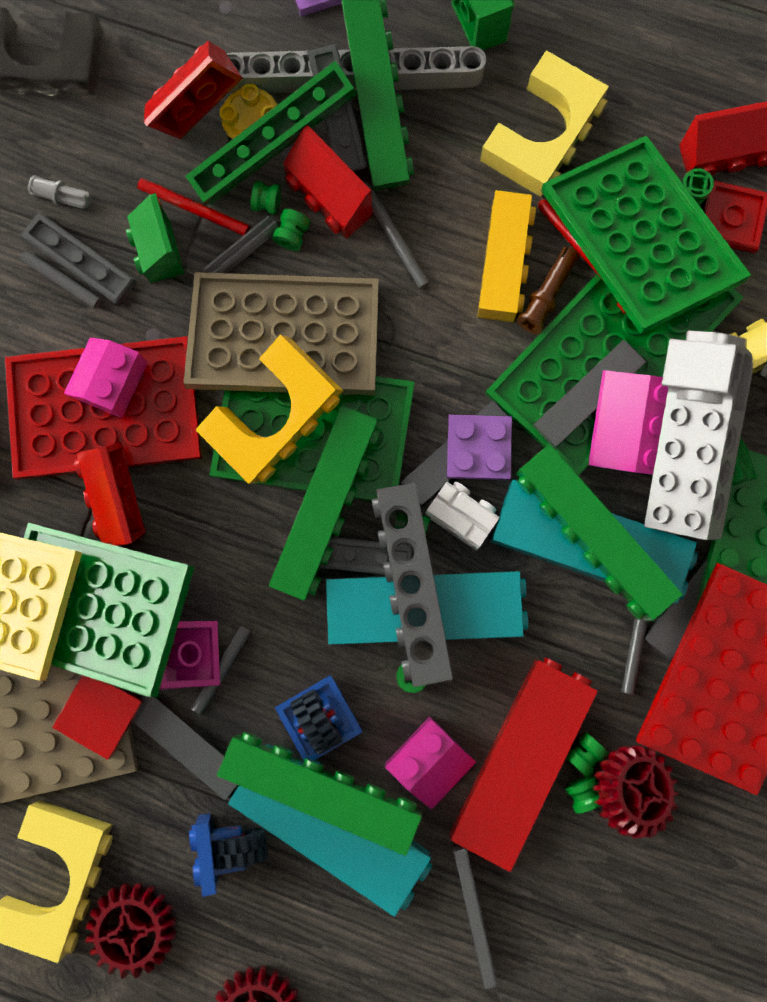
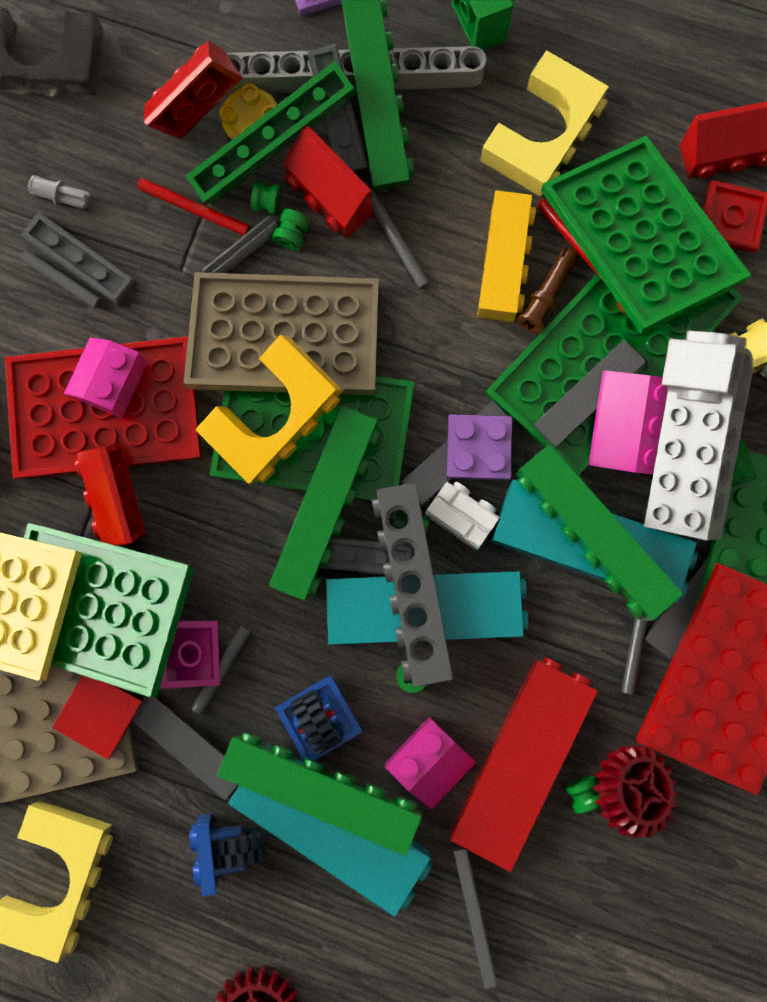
(104, 938): dark red gear -> none
(154, 241): green slope -> none
(586, 754): green wheel -> none
(702, 182): green wheel -> none

